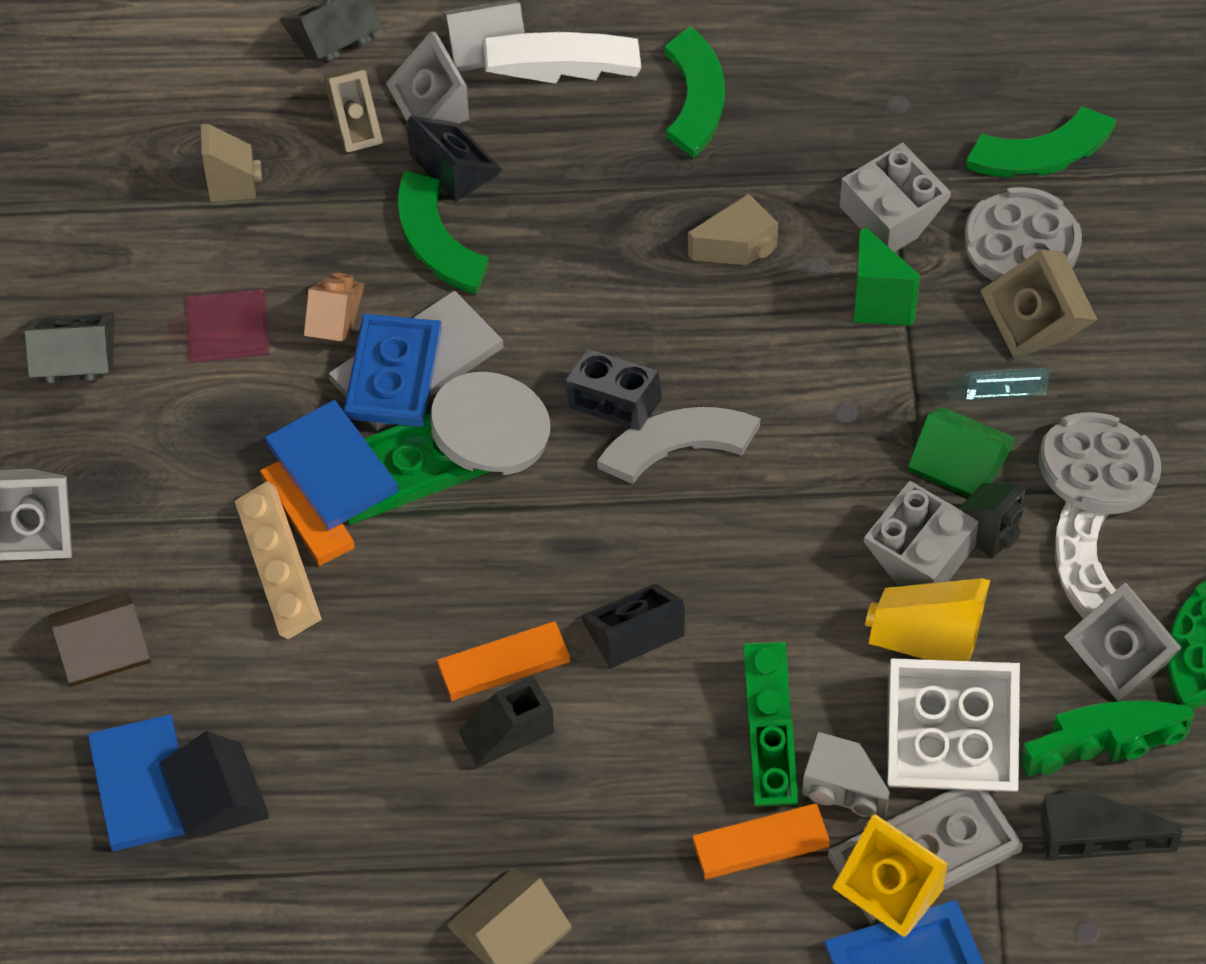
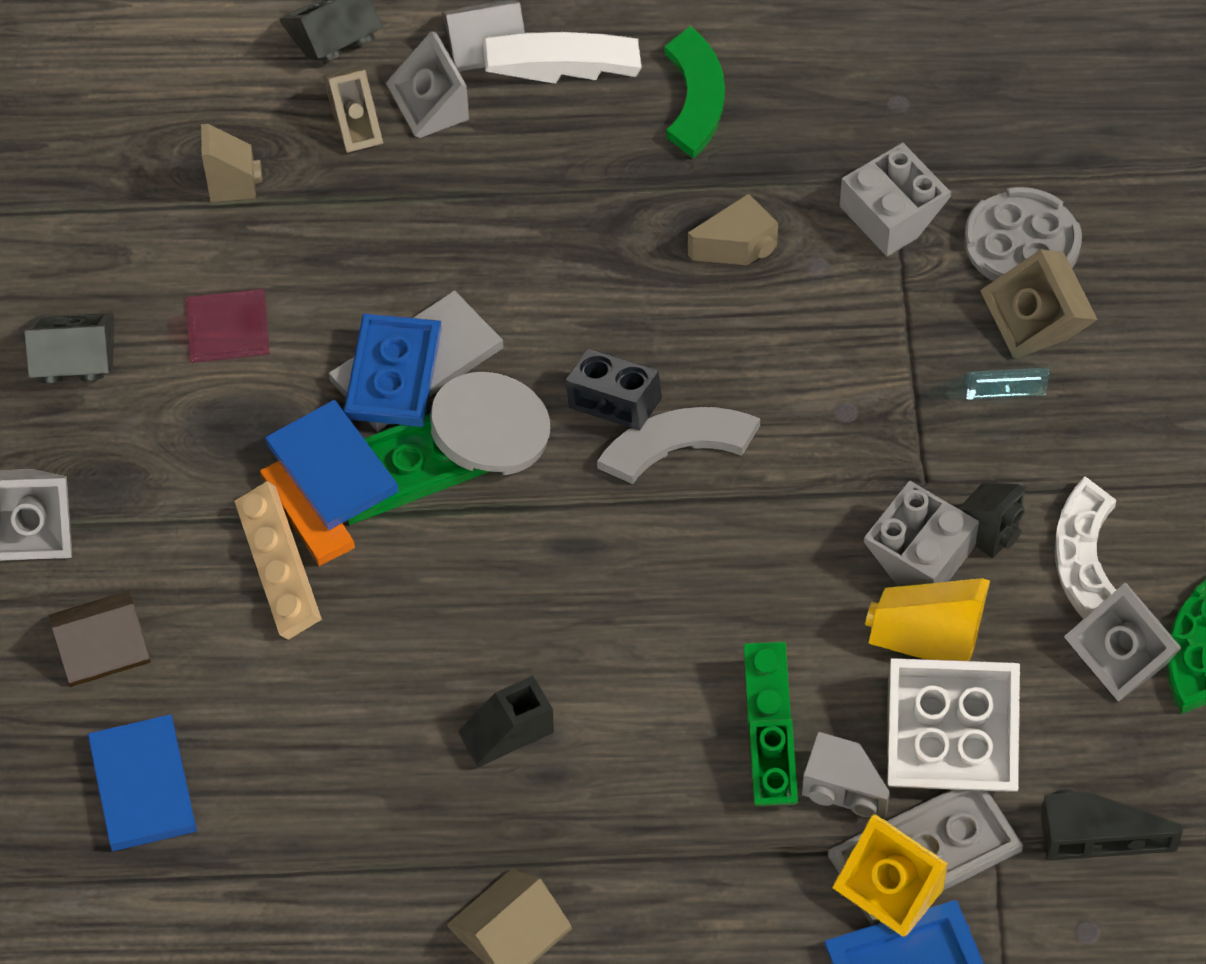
(212, 786): black slope -> none
(333, 307): medium nougat slope -> none
(431, 240): green tile -> none
(449, 155): black slope -> none
(503, 661): orange tile -> none
(636, 624): black slope -> none
(760, 841): orange tile -> none
(884, 284): green slope -> none
(959, 451): green slope -> none
(1044, 153): green tile -> none
(1099, 463): light grey tile -> none
(1119, 727): green slope -> none

